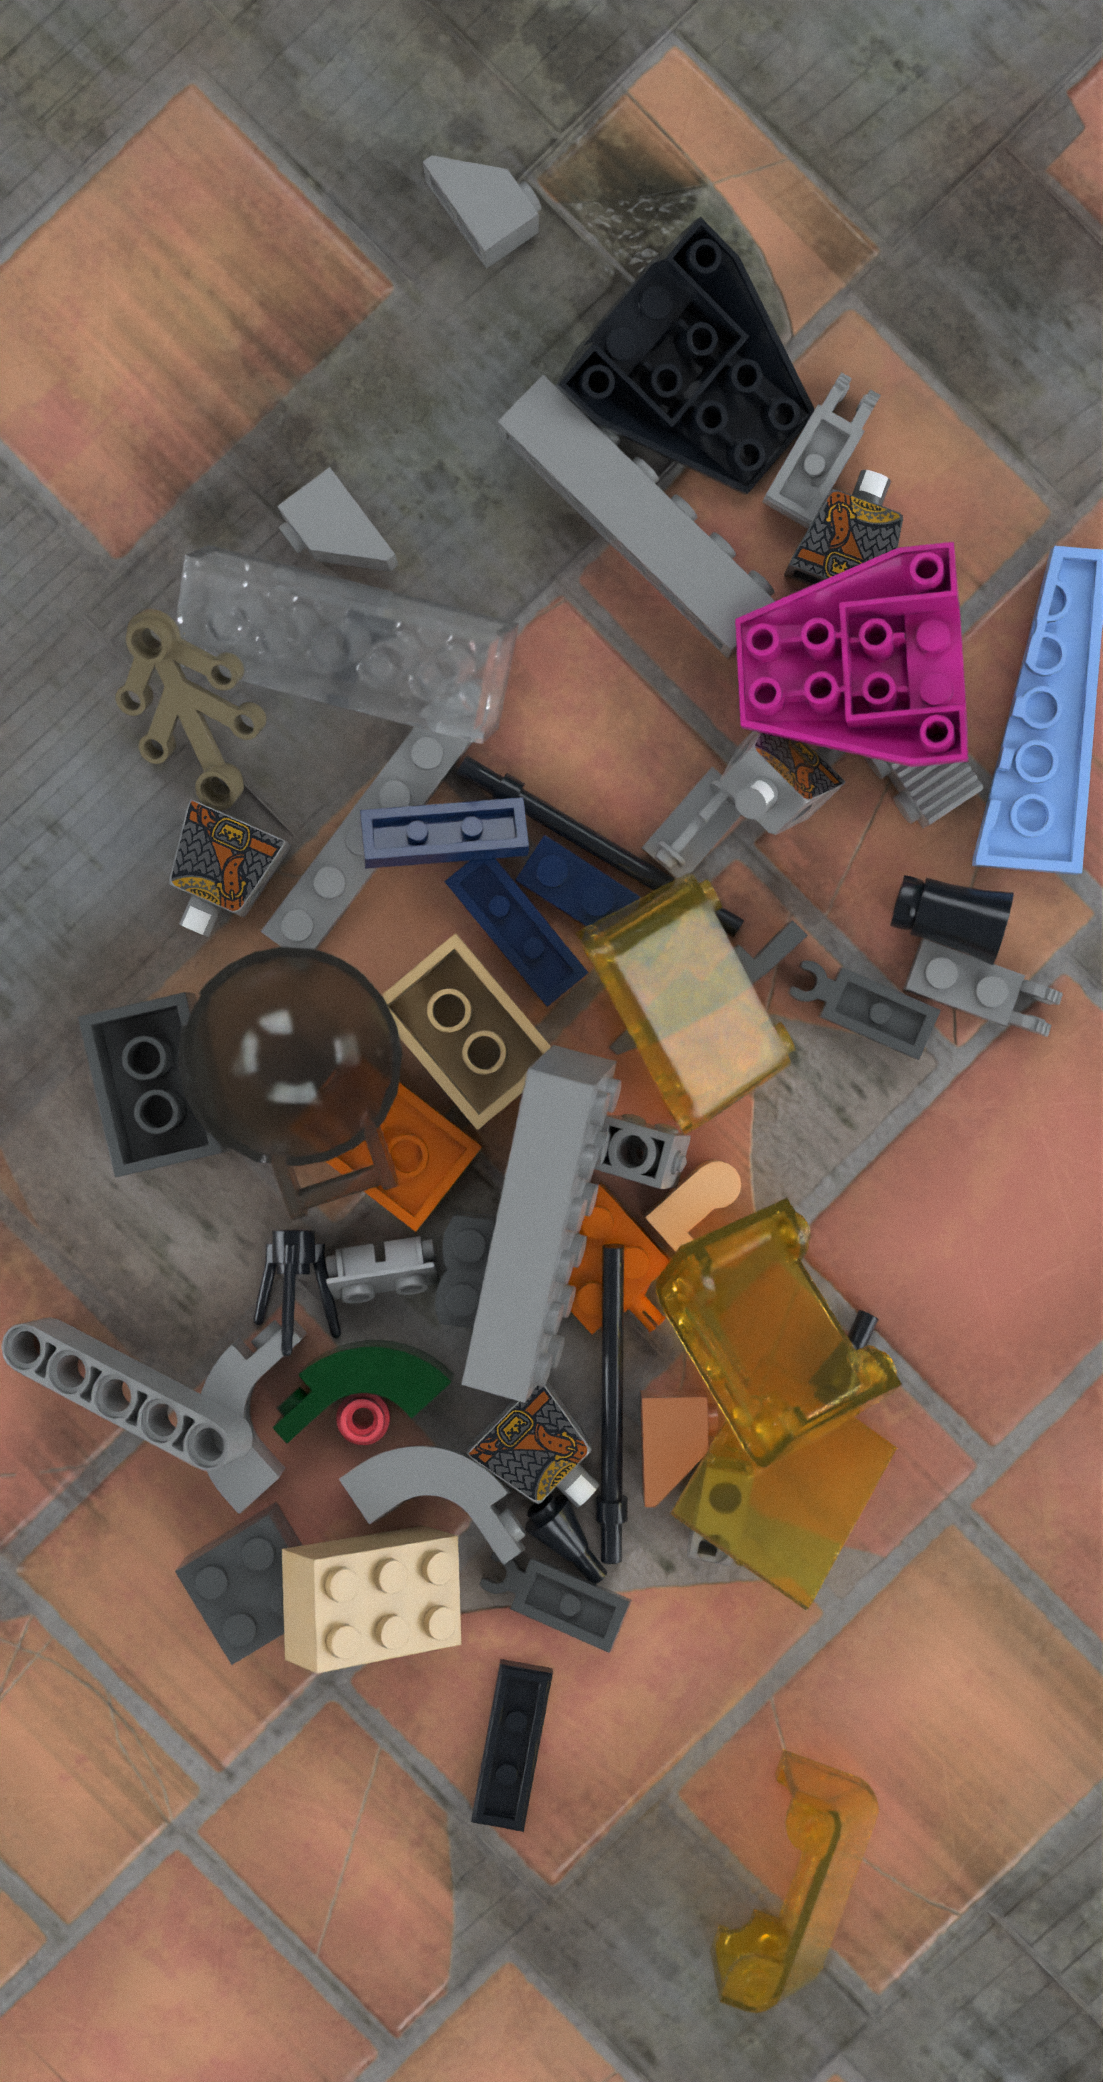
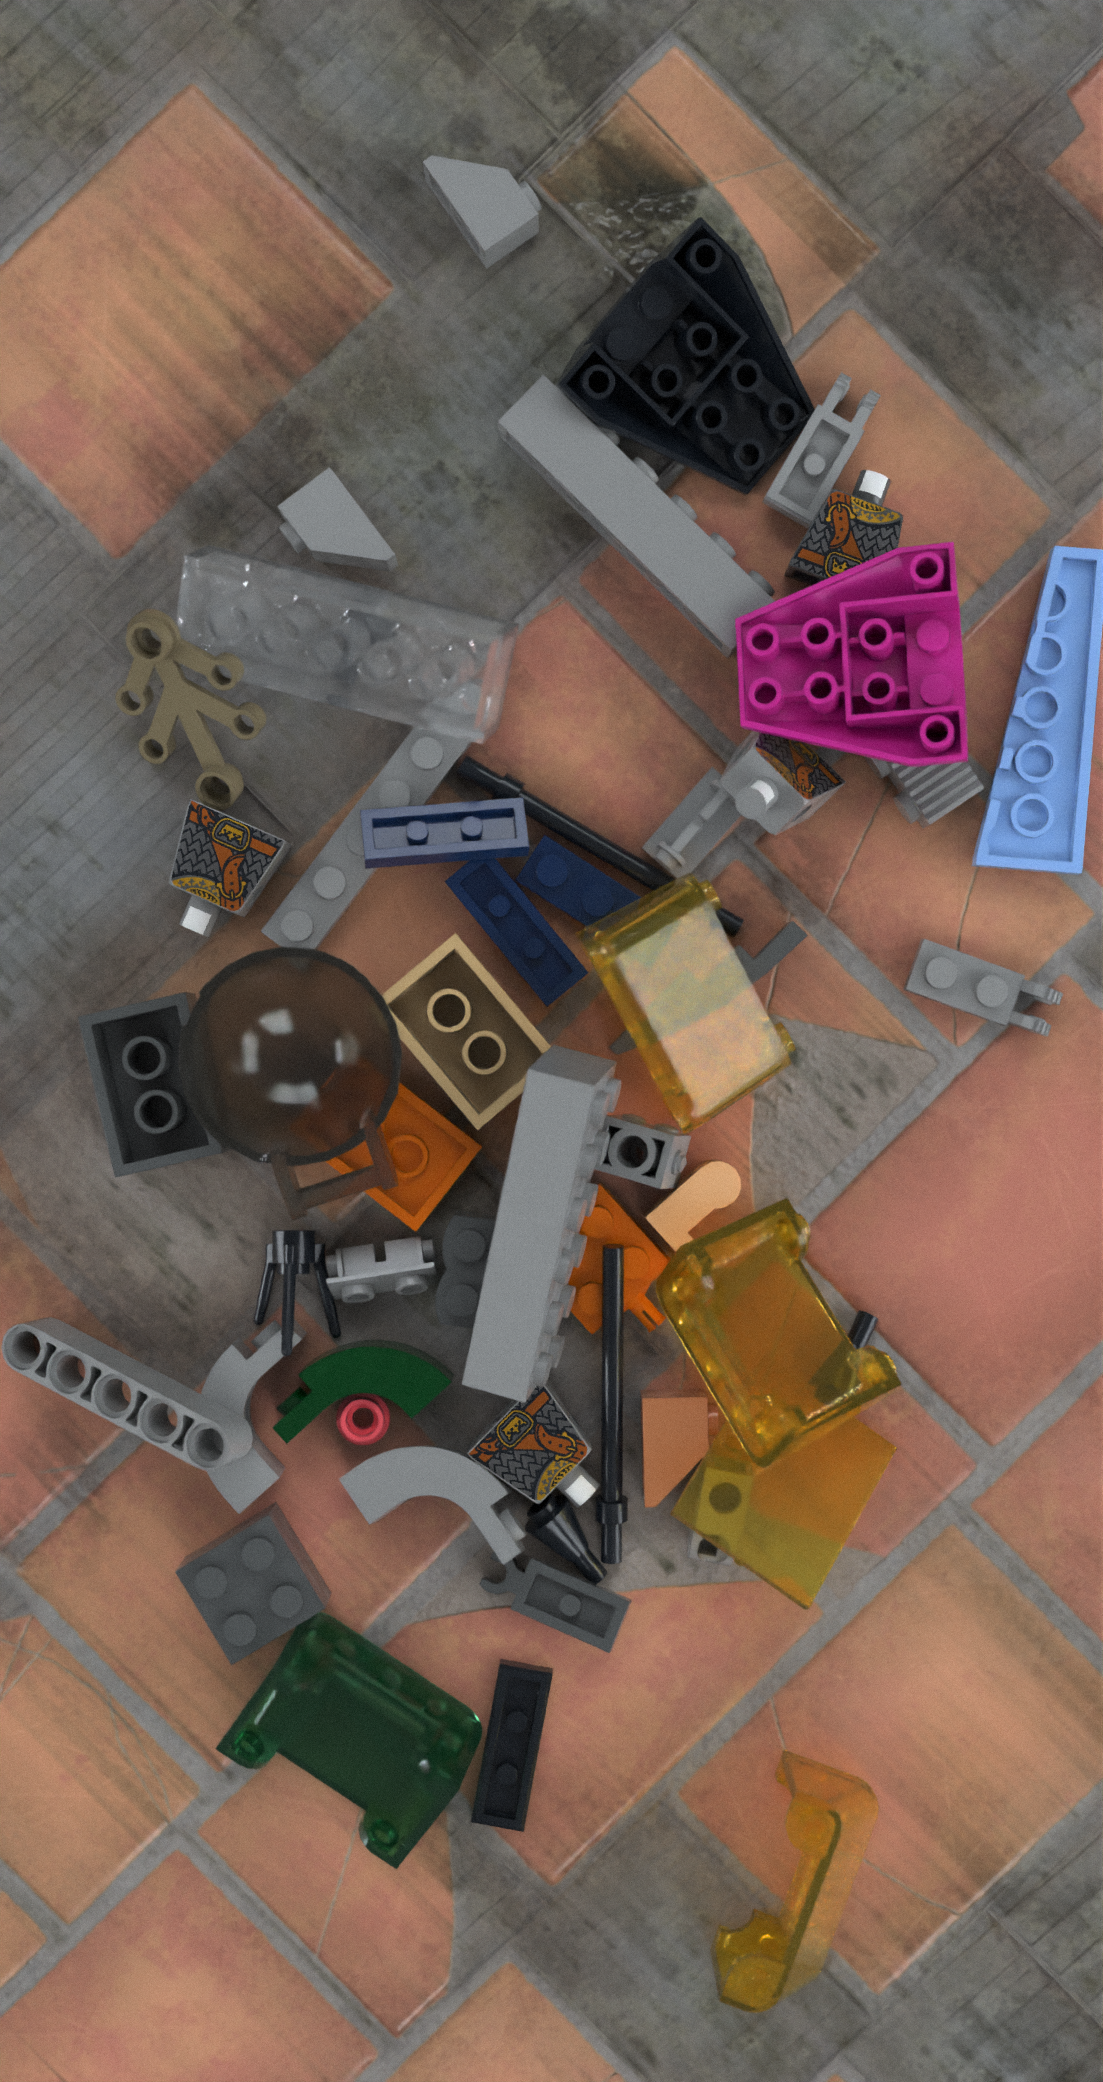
(360, 1729): none -> clear green windscreen
(371, 1598): tan brick -> none
(870, 1009): dark grey plate -> none
(954, 915): black plant -> none

